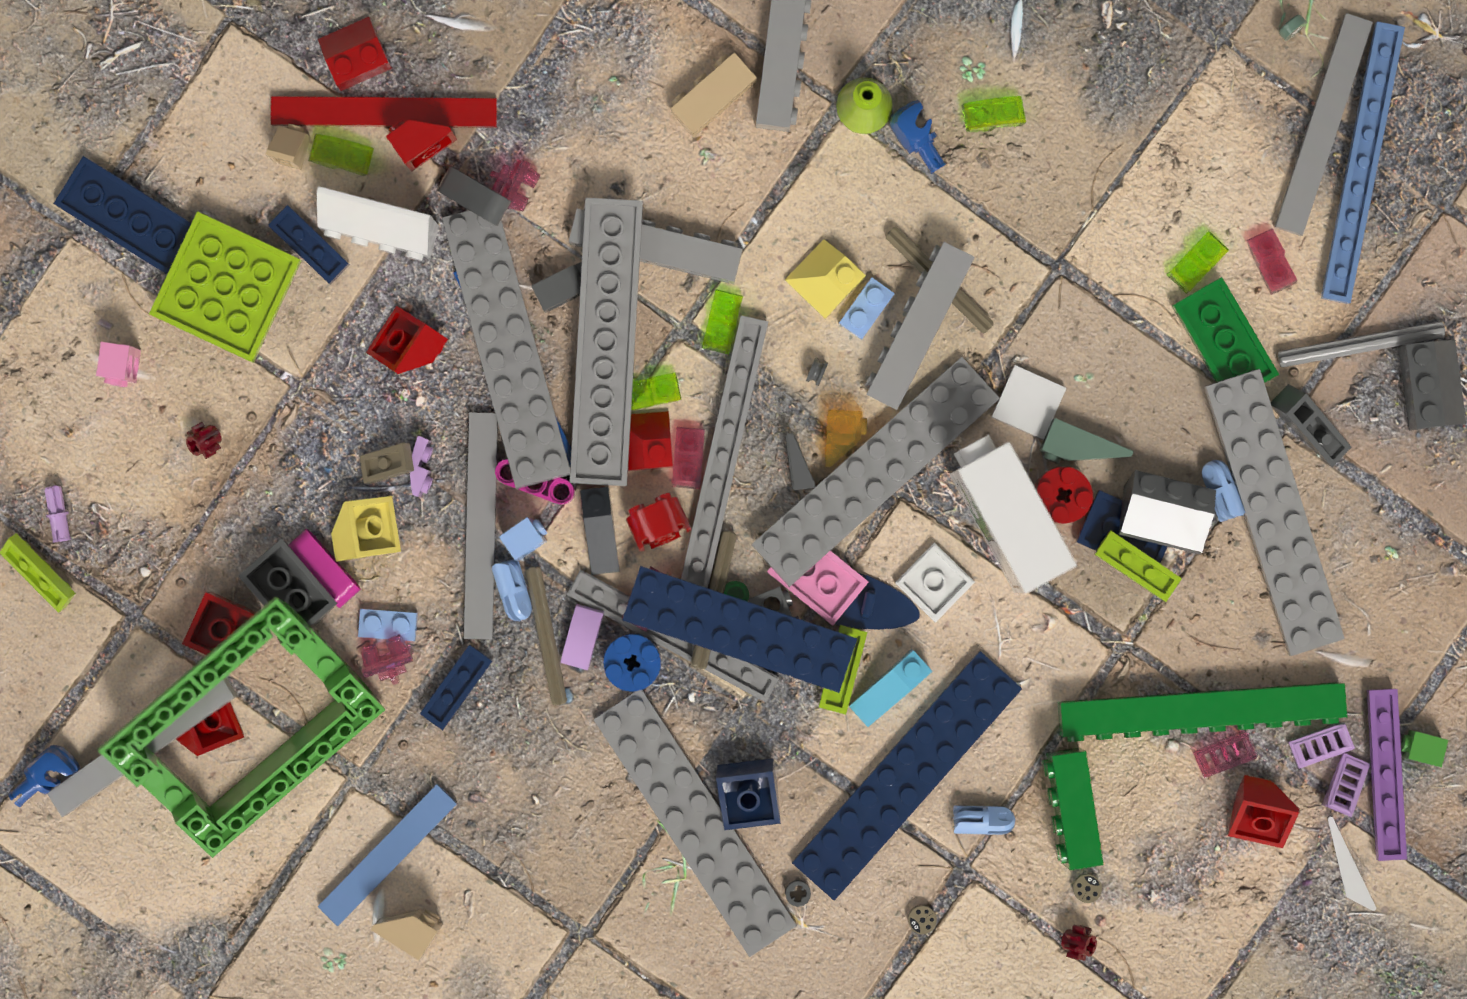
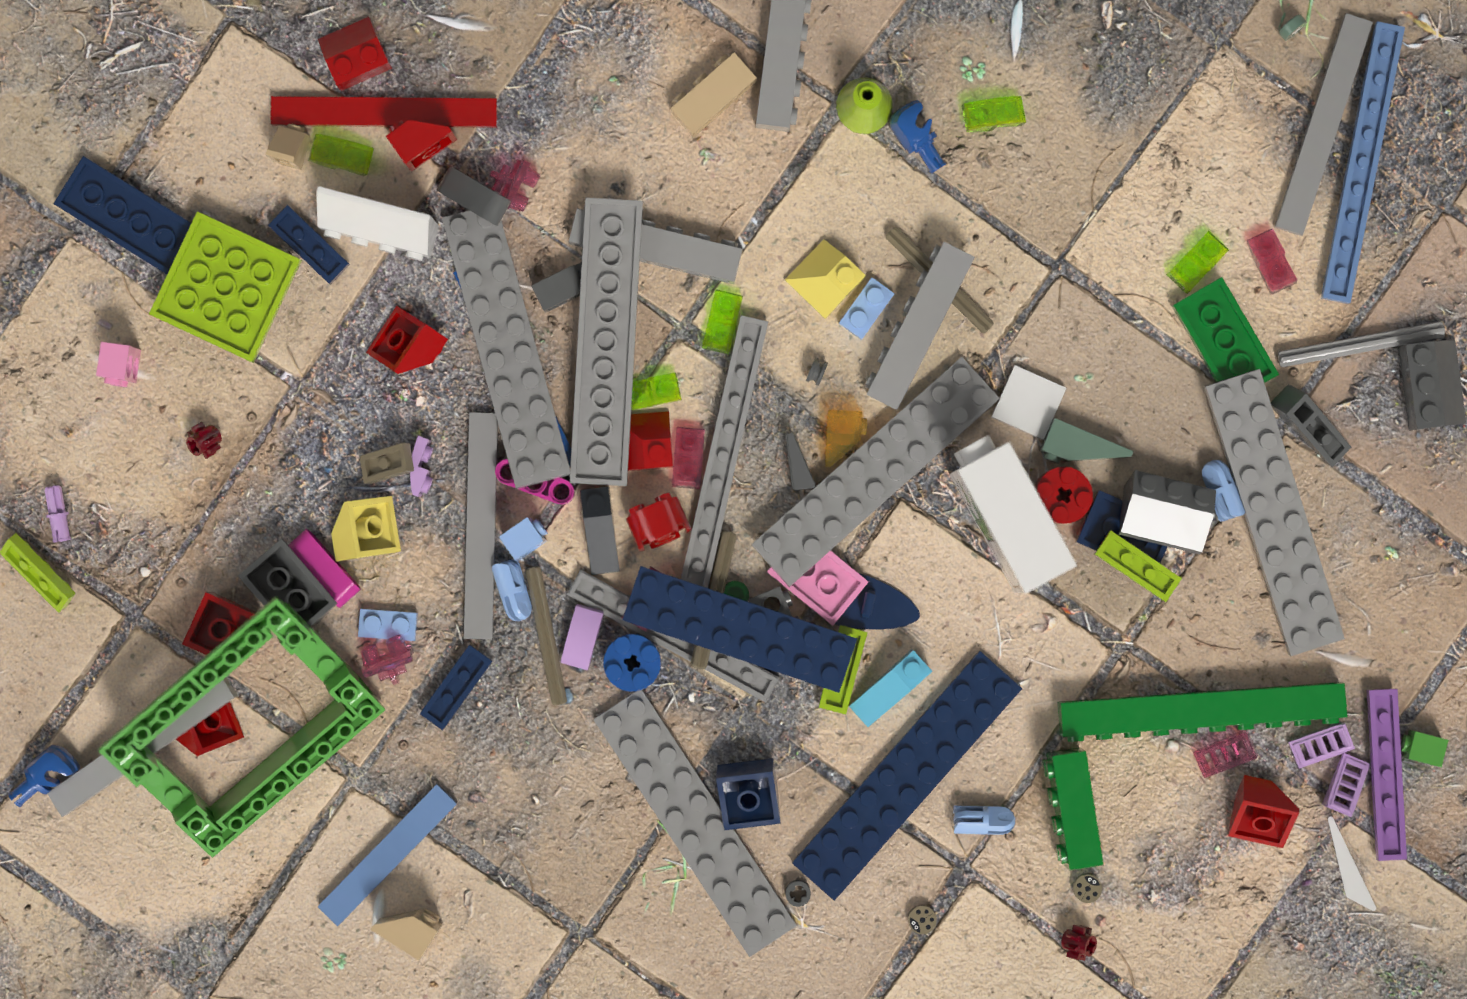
(934, 582): white tile -> none

